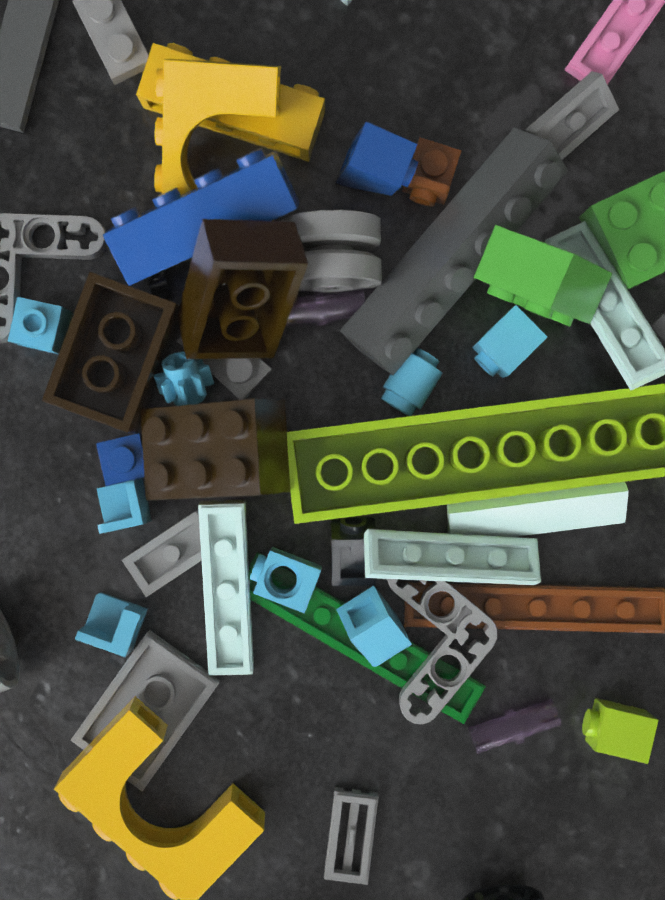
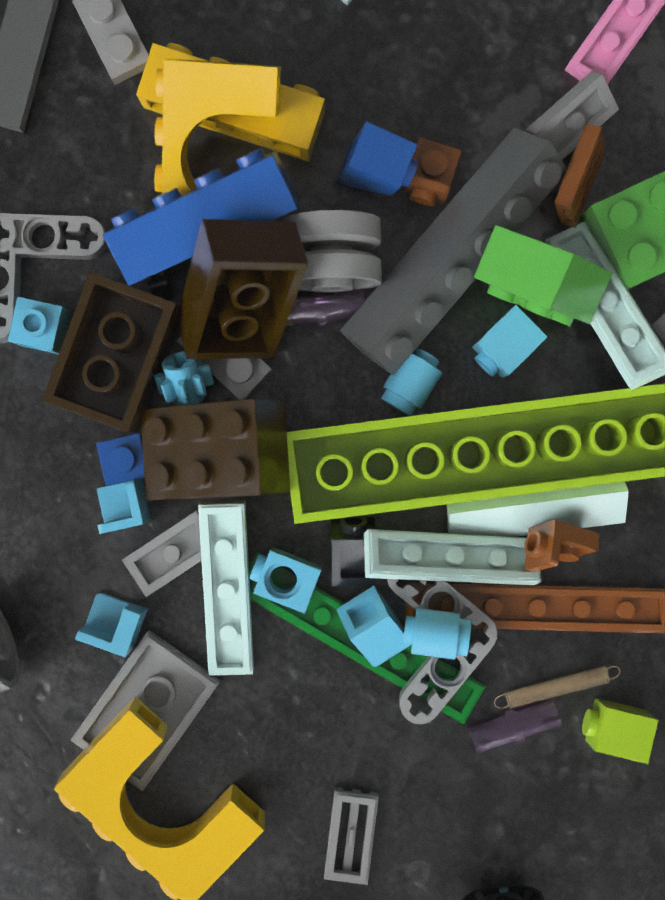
(437, 633): none -> medium azure brick
(543, 688): none -> tan piece
(557, 542): none -> dark orange bracket
(580, 175): none -> dark orange tile

